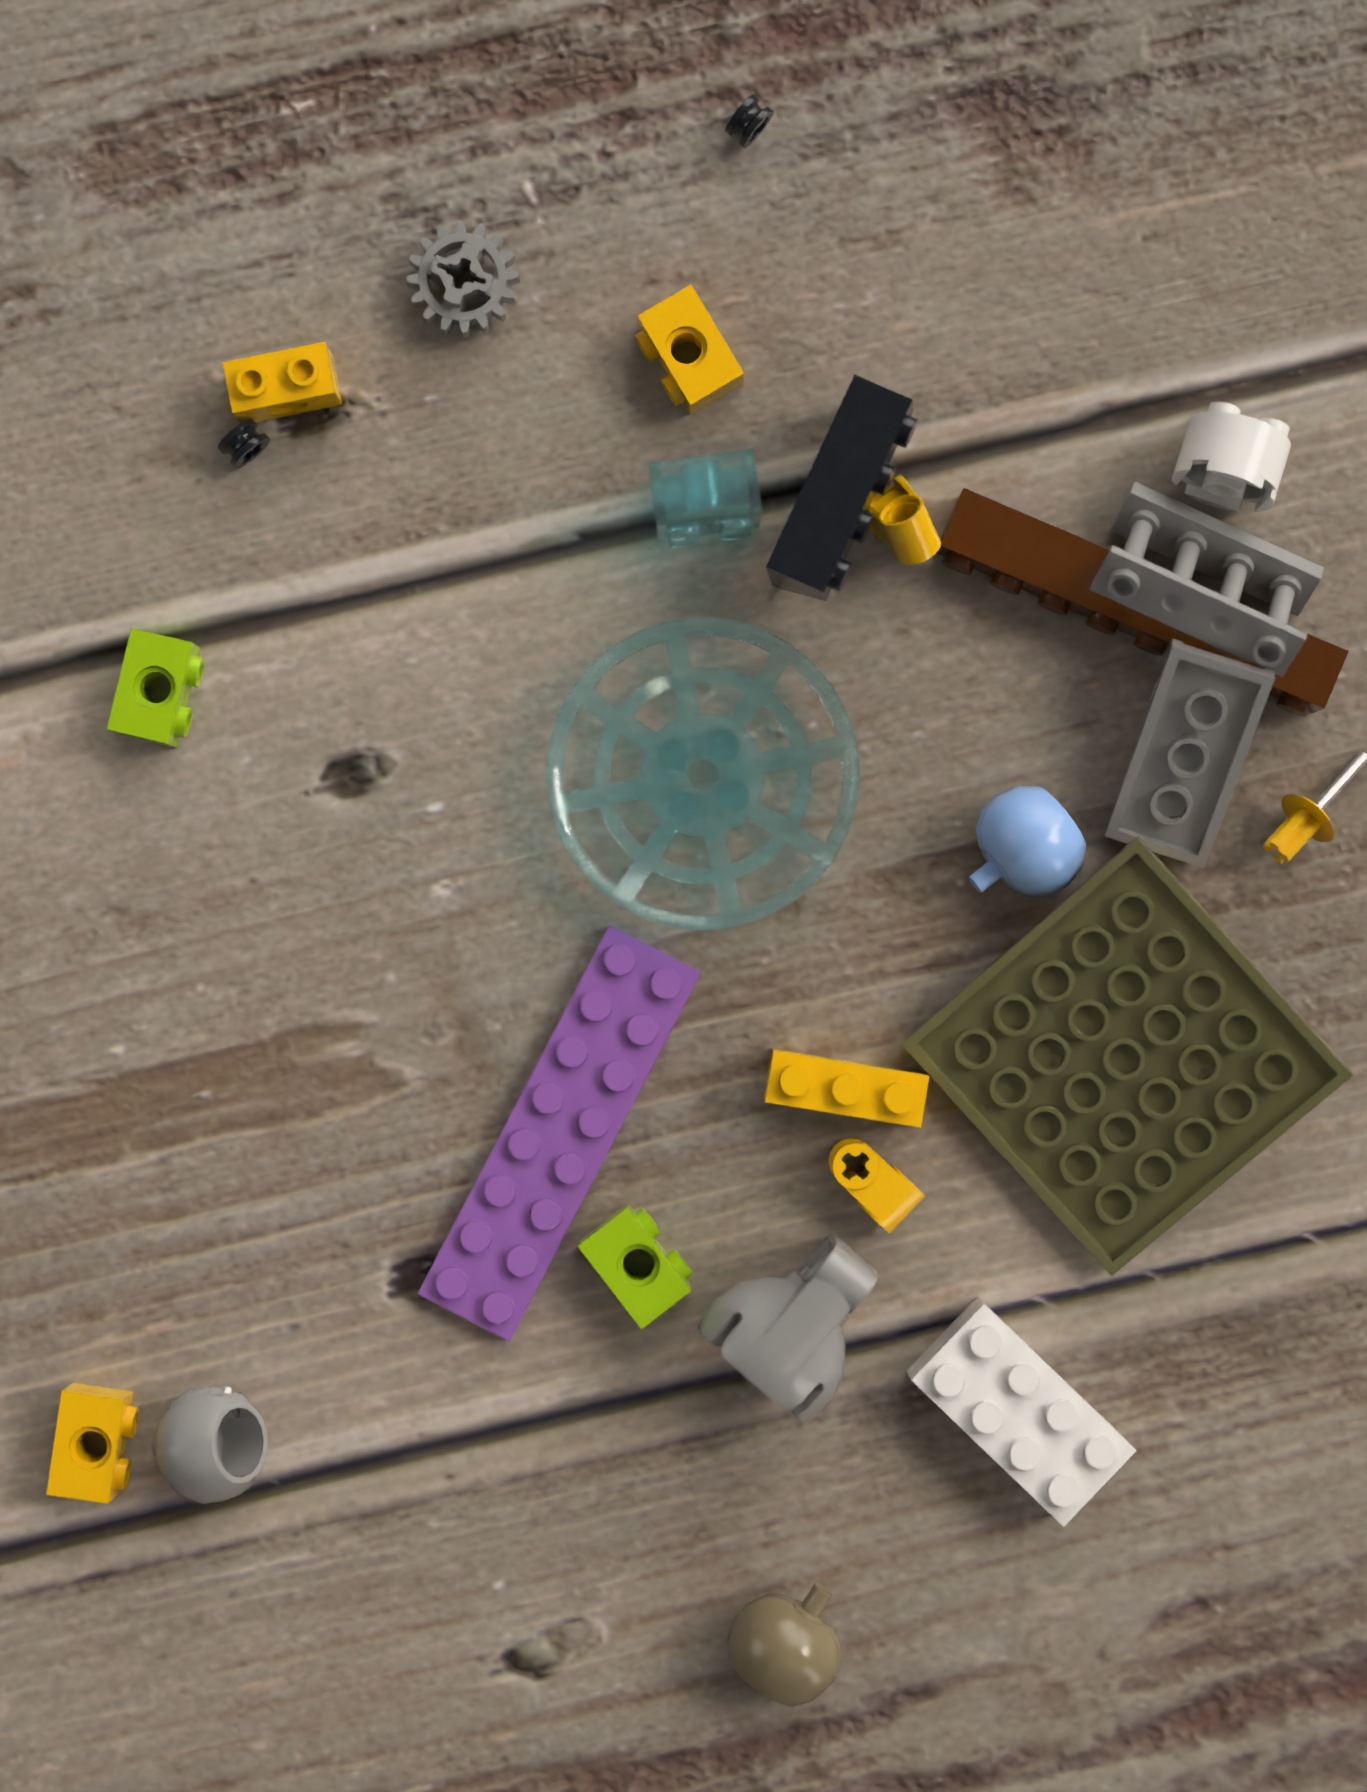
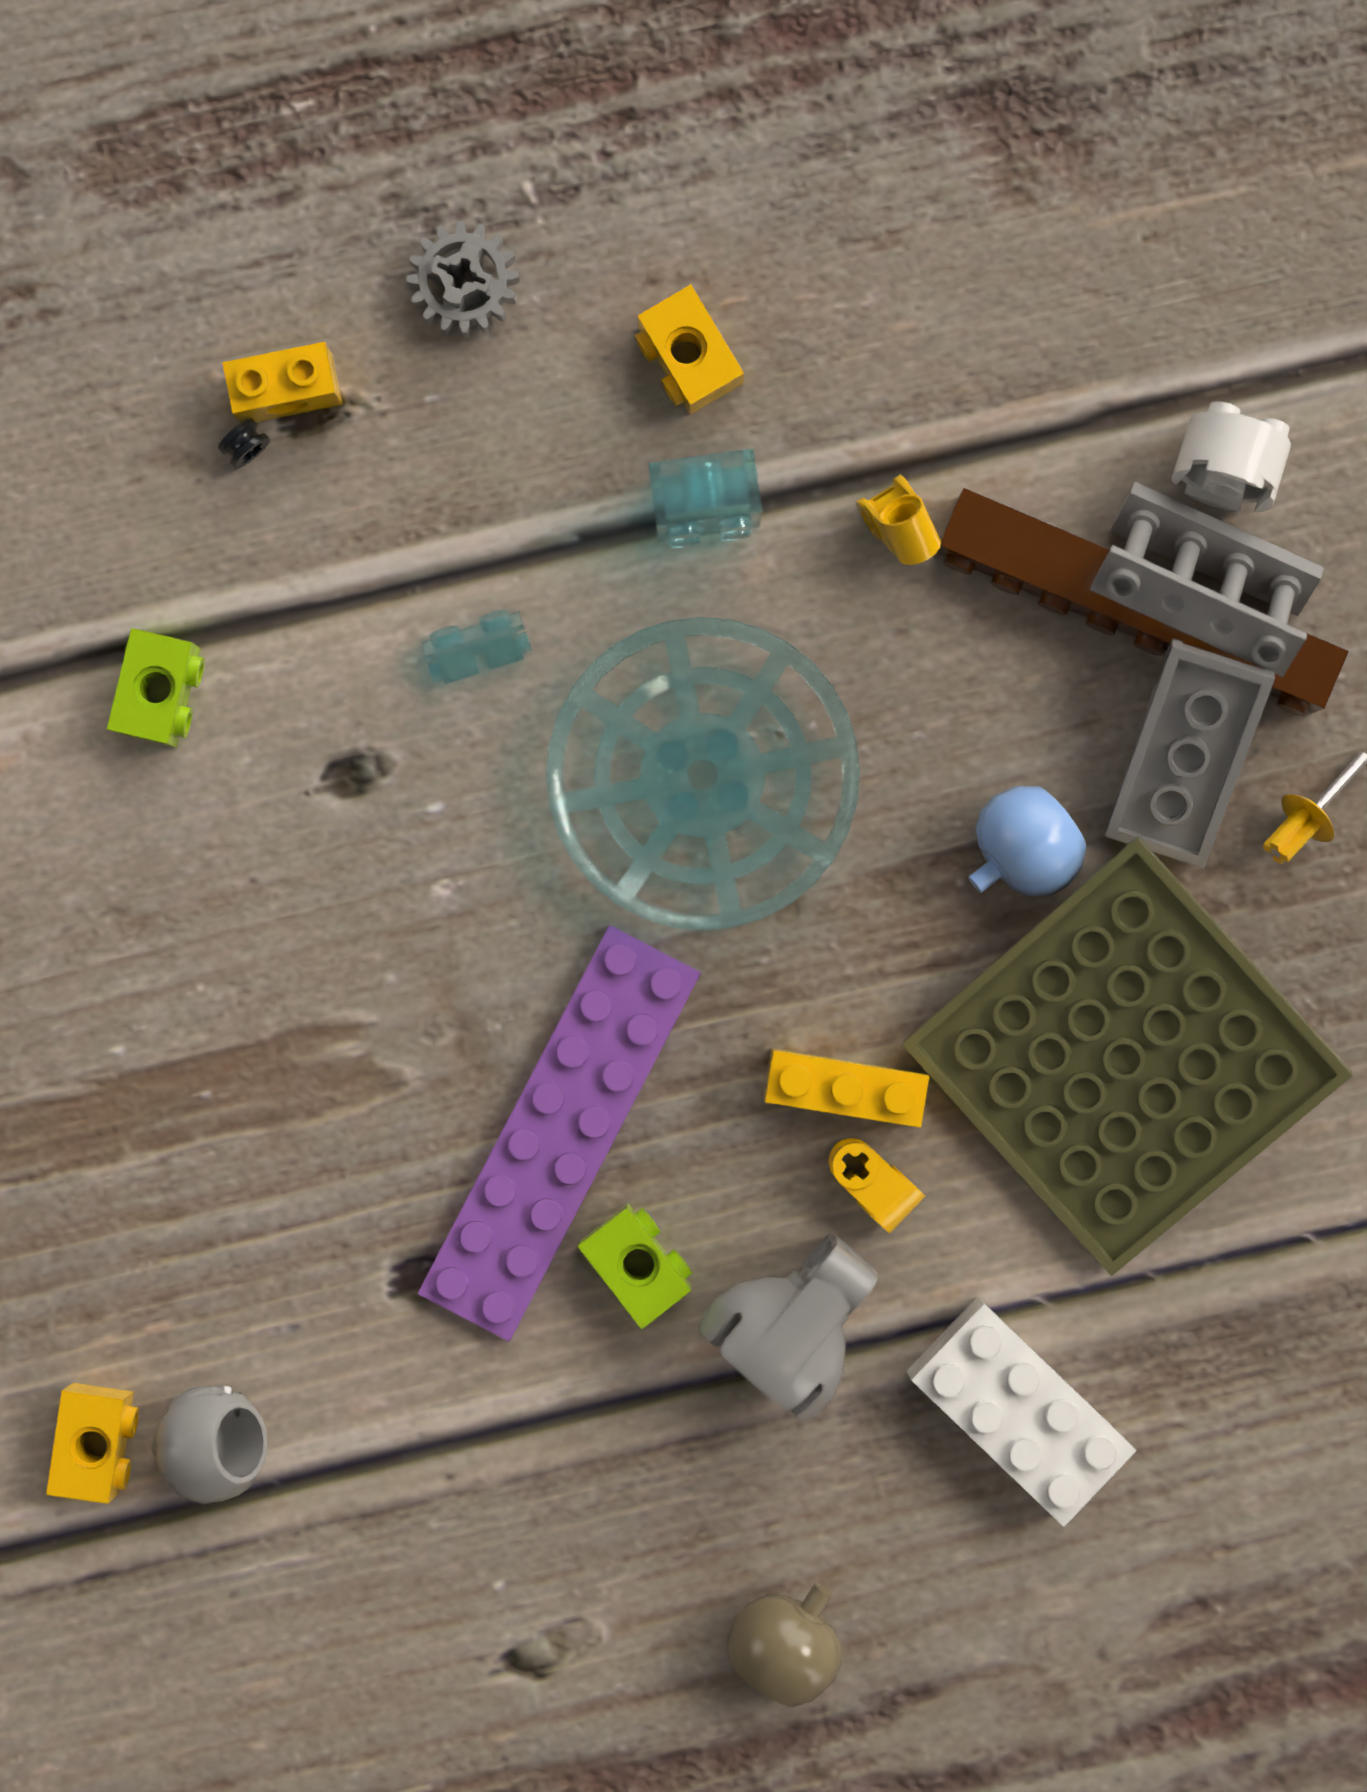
(493, 636): none -> clear light blue hinge
(749, 121): black bush -> none
(840, 490): black slope -> none

